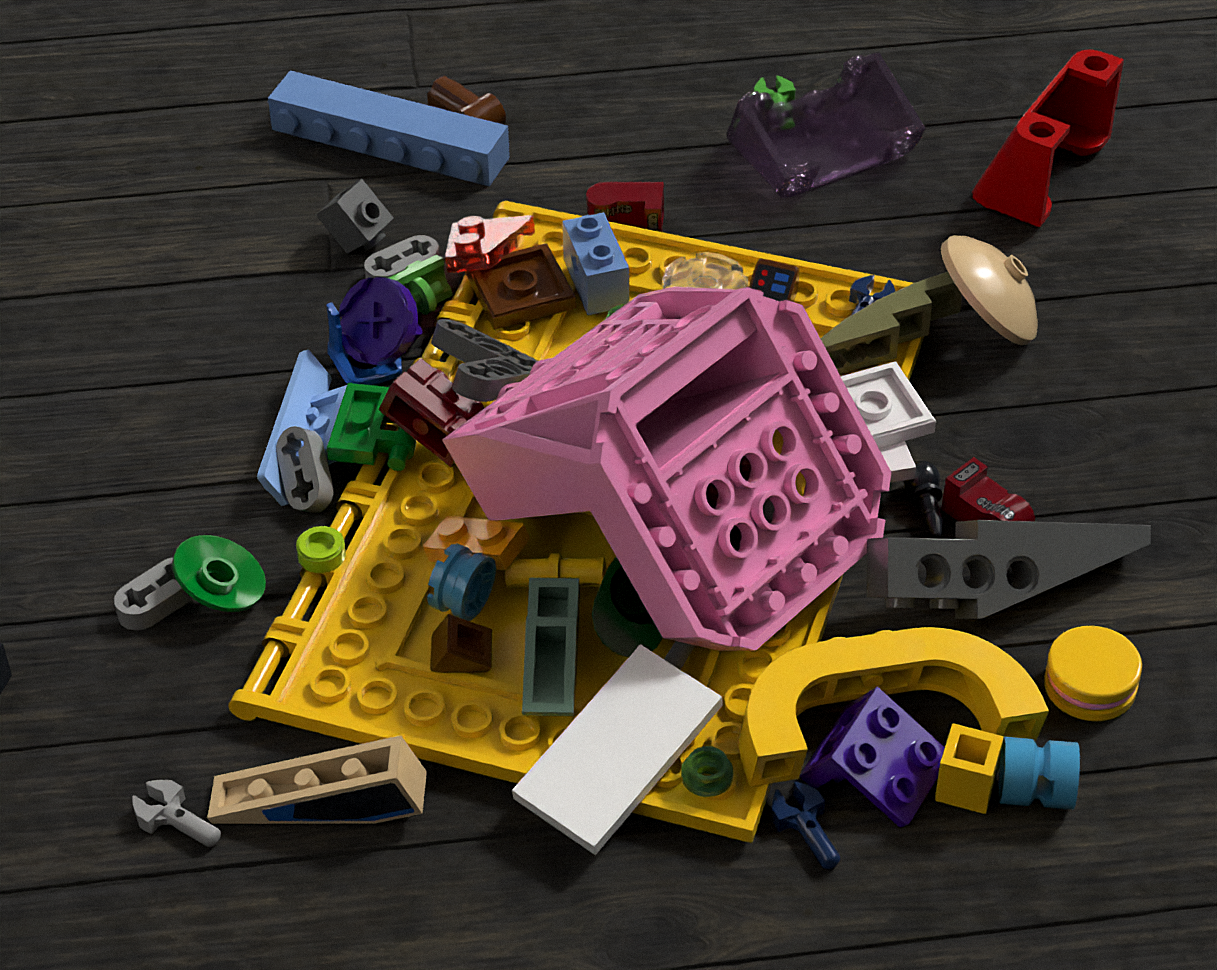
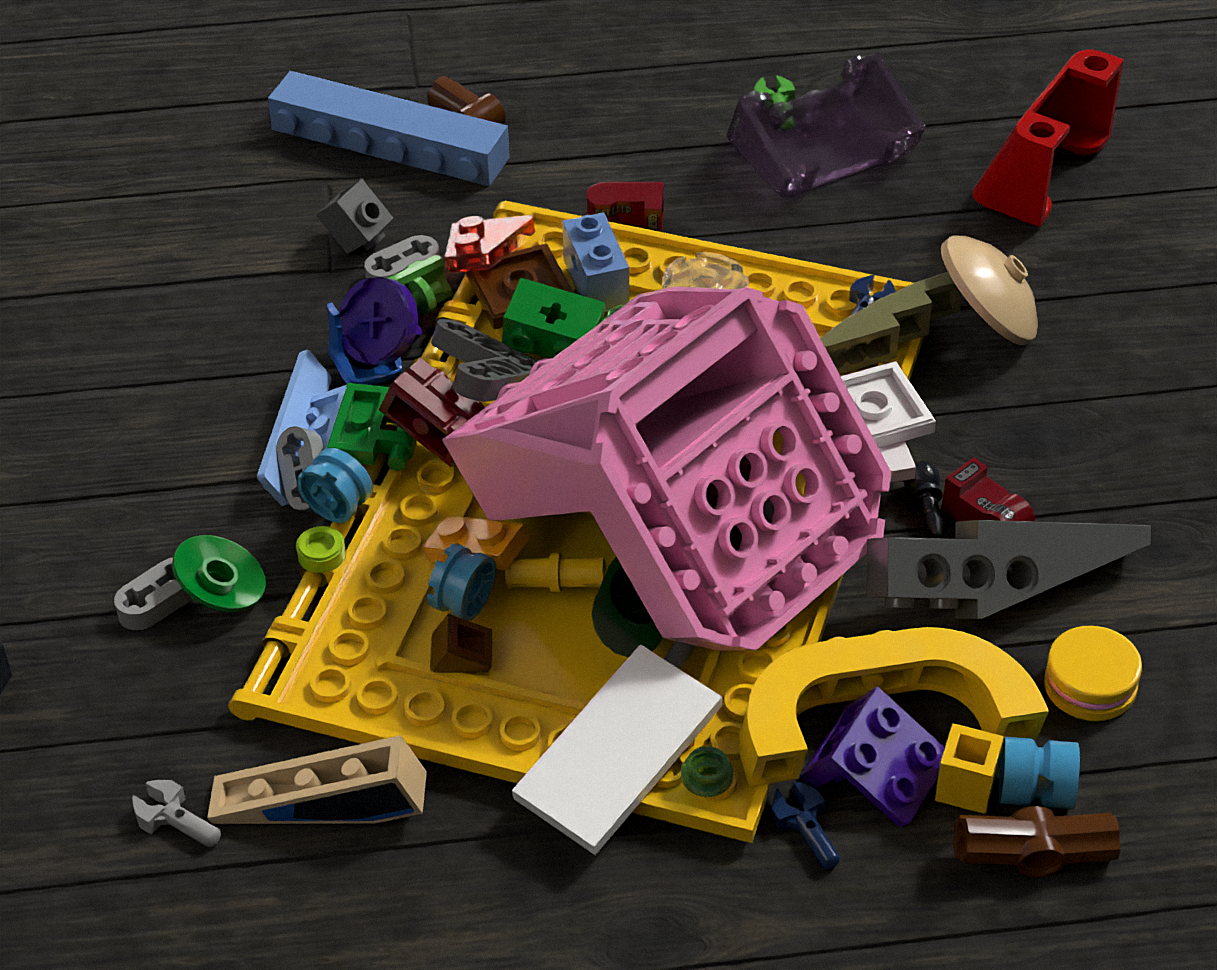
(334, 485): none -> dark azure wheel
(547, 318): none -> green brick
(551, 647): sand green slope -> none
(775, 280): slope -> none
(1036, 840): none -> reddish brown piece

